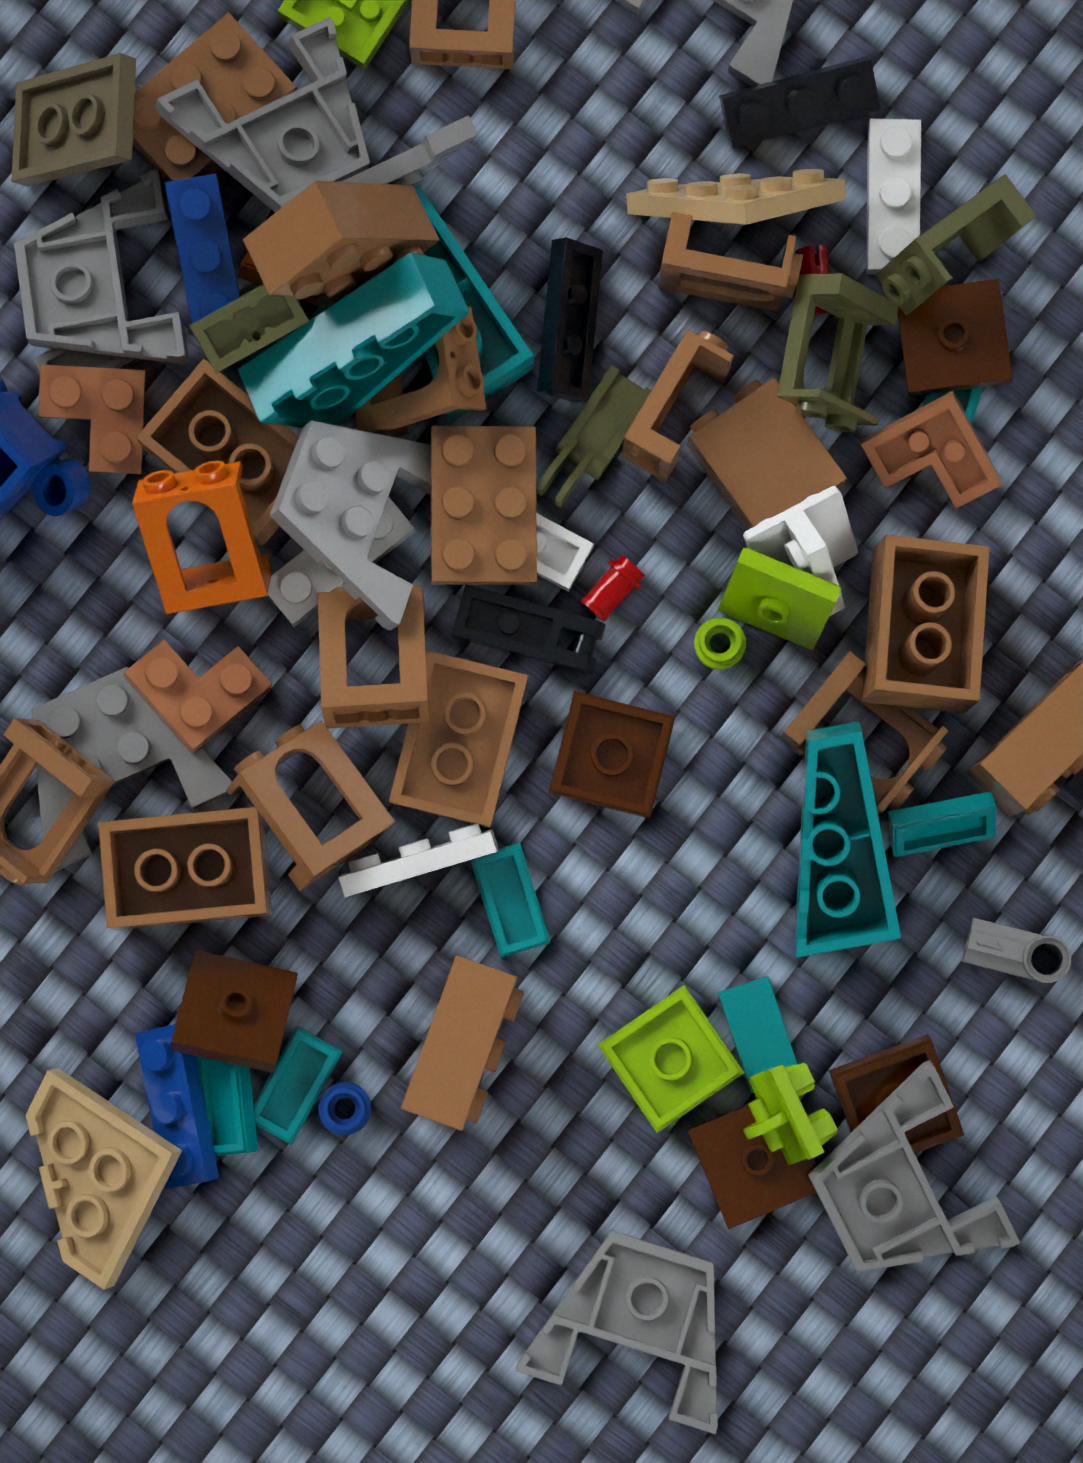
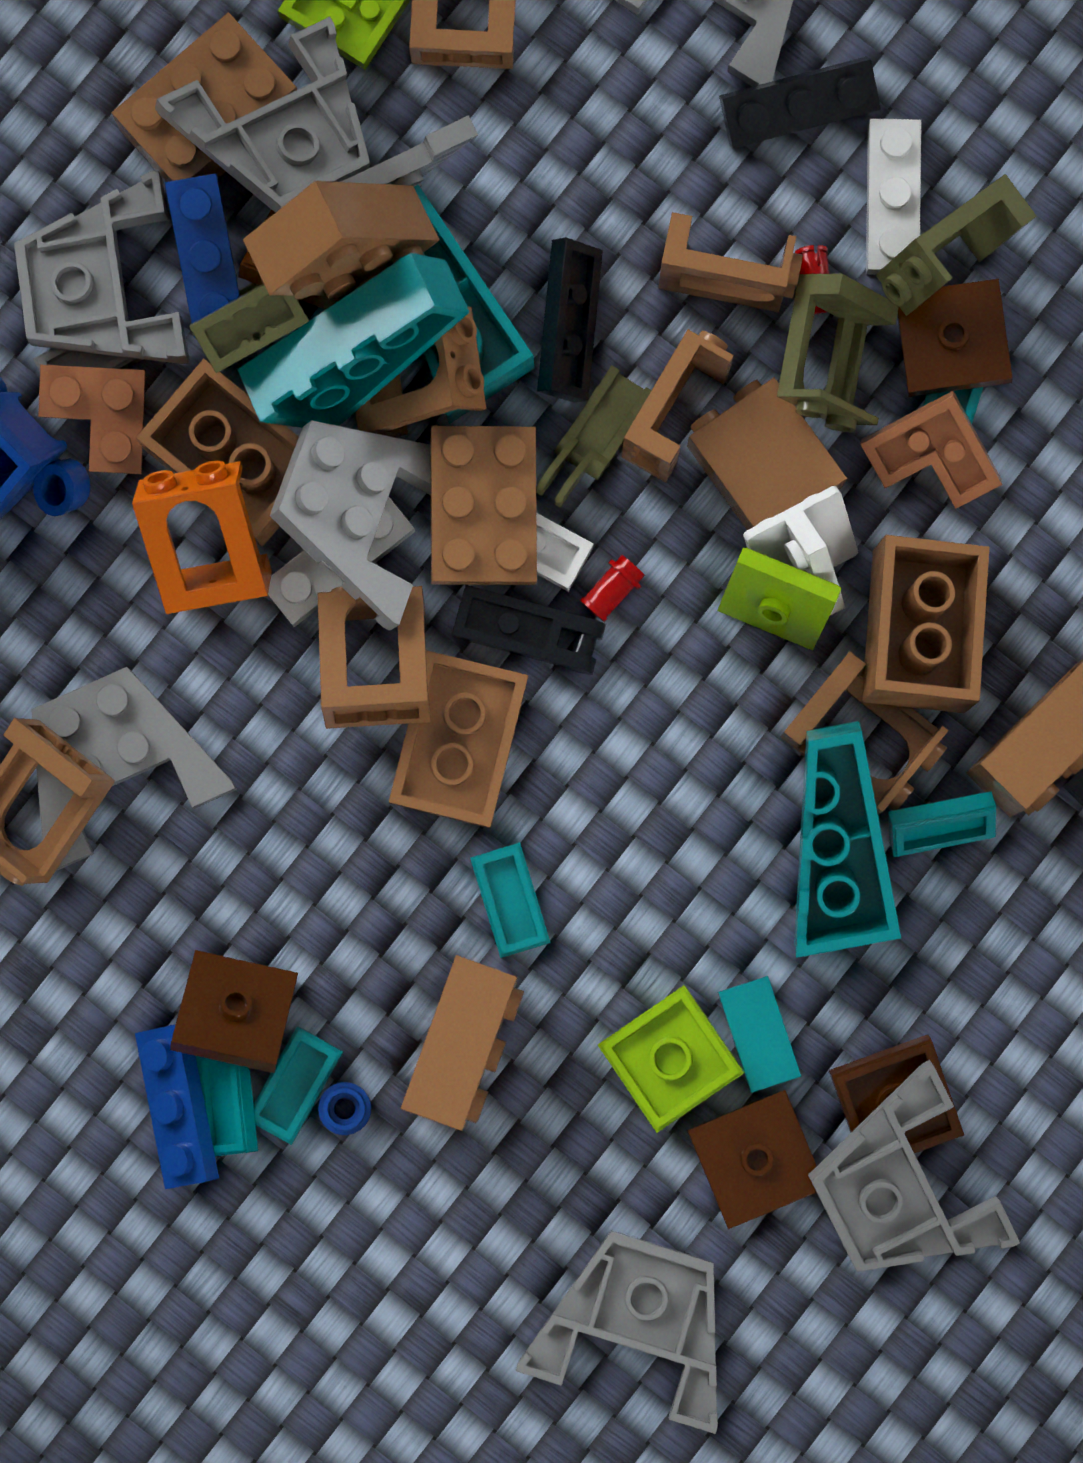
(74, 120): dark tan plate -> none
(96, 1173): tan plate -> none
(185, 868): medium nougat brick -> none
(193, 705): nougat plate -> none
(259, 783): medium nougat panel -> none
(417, 859): white plate -> none
(612, 755): reddish brown plate -> none
(724, 628): lime plate -> none
(737, 197): tan plate -> none
(782, 1115): lime hips -> none
(1011, 949): light grey piece -> none

